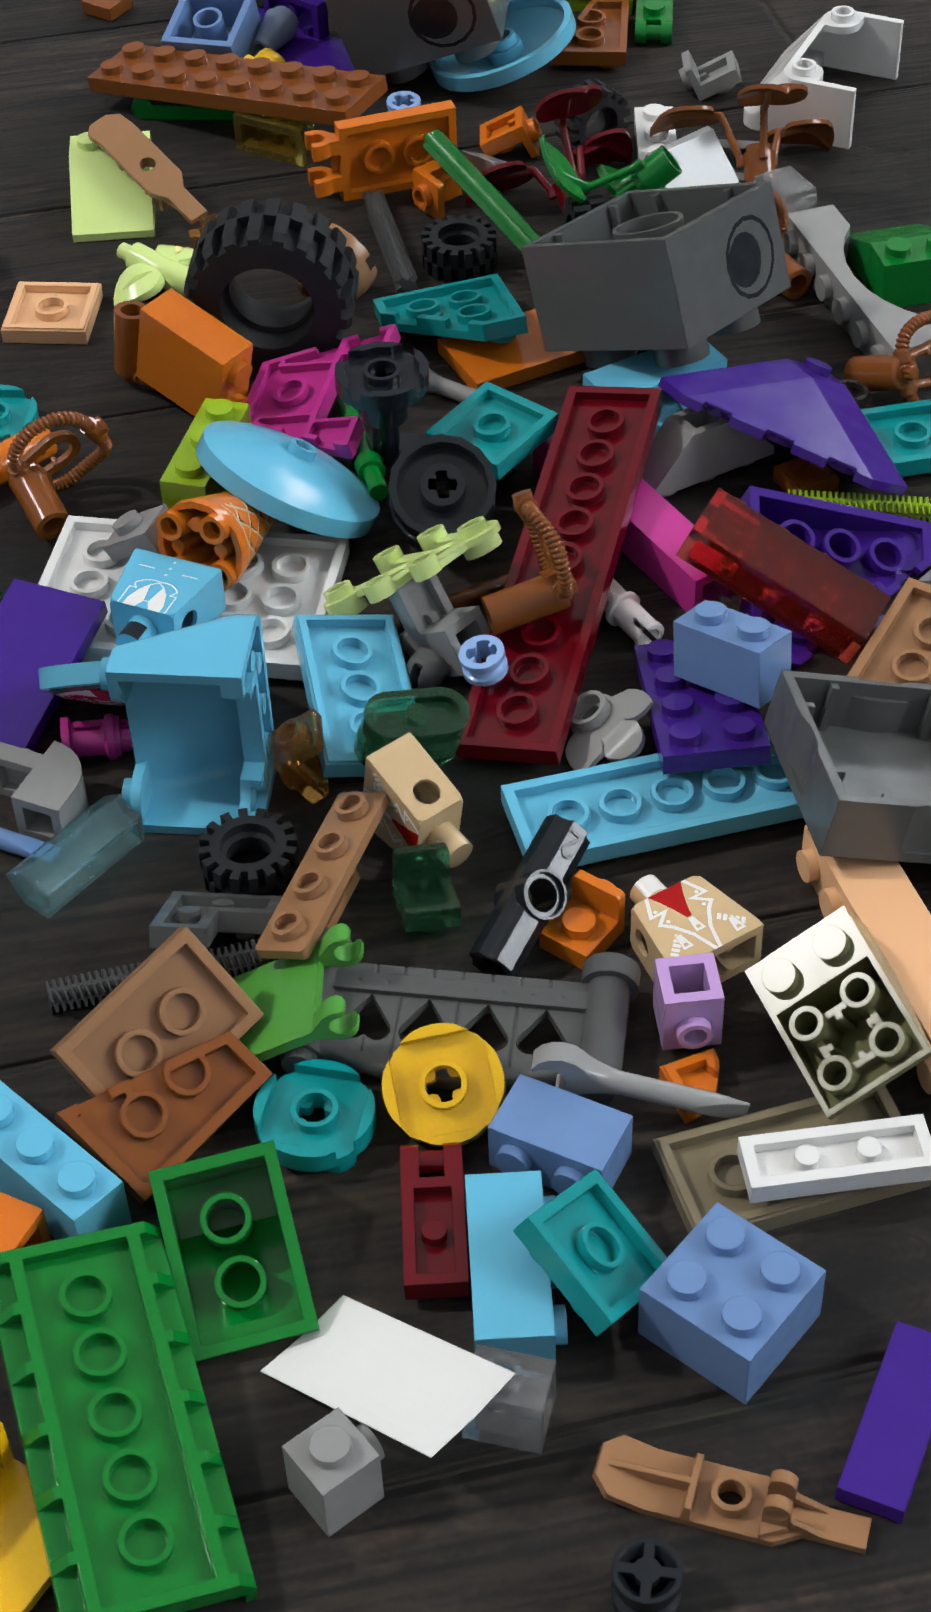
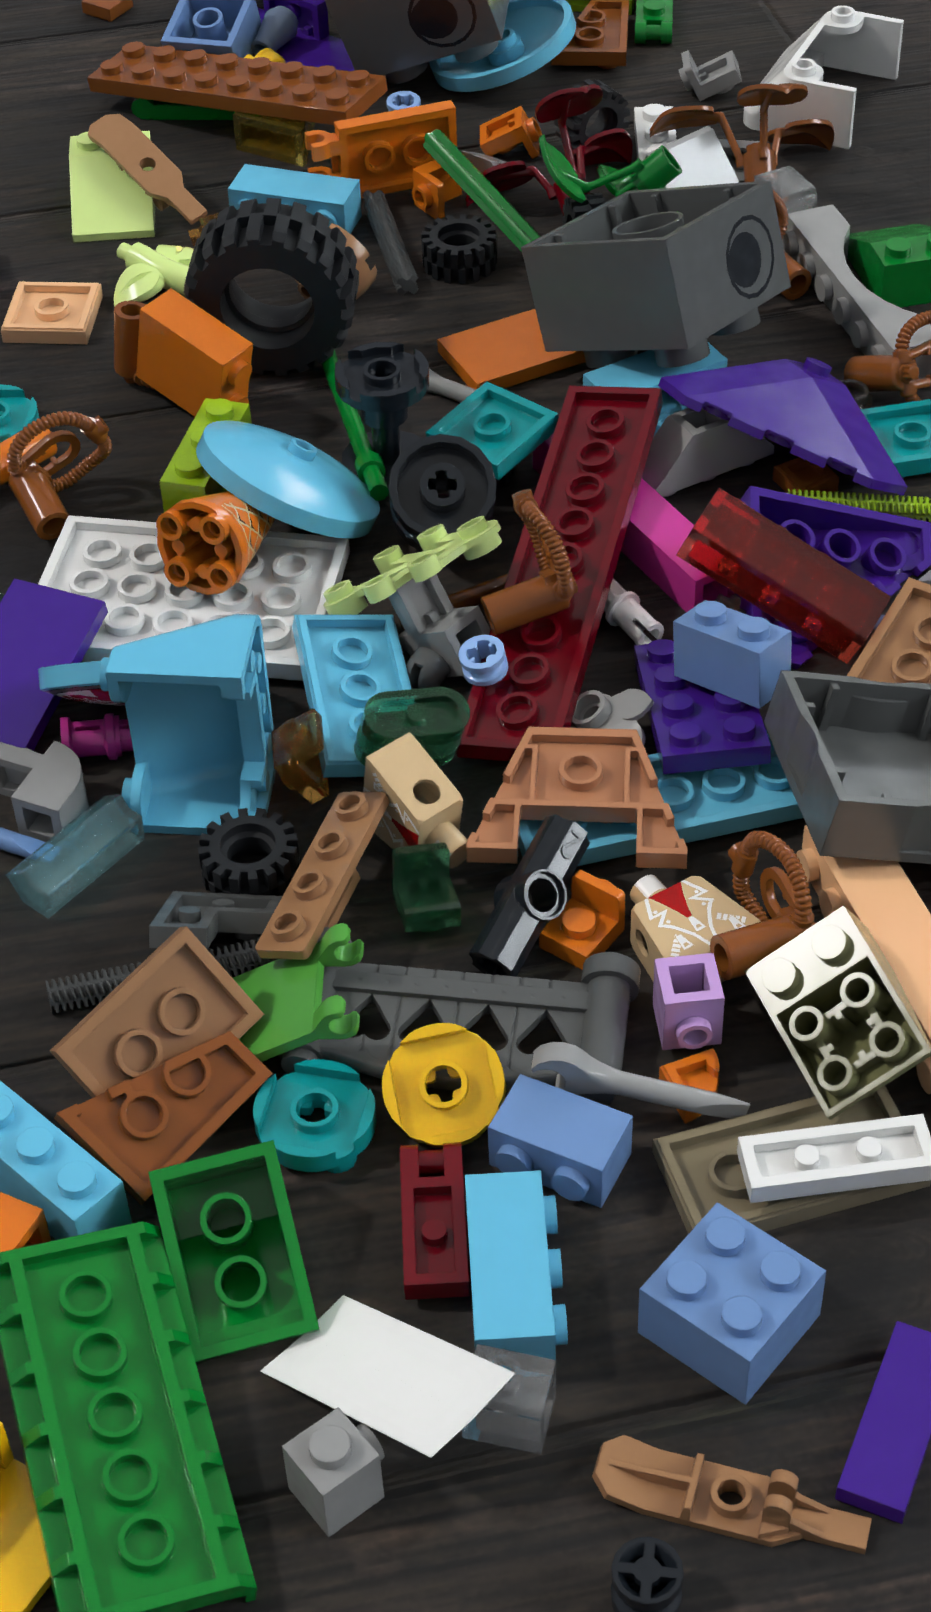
(134, 531): light grey bracket -> none
(164, 596): medium azure torso -> none
(299, 391): dark pink wing -> none
(330, 195): none -> medium azure brick
(461, 310): teal plate -> none
(584, 779): none -> nougat wing
(592, 1250): teal plate -> none
(747, 945): none -> dark orange piece

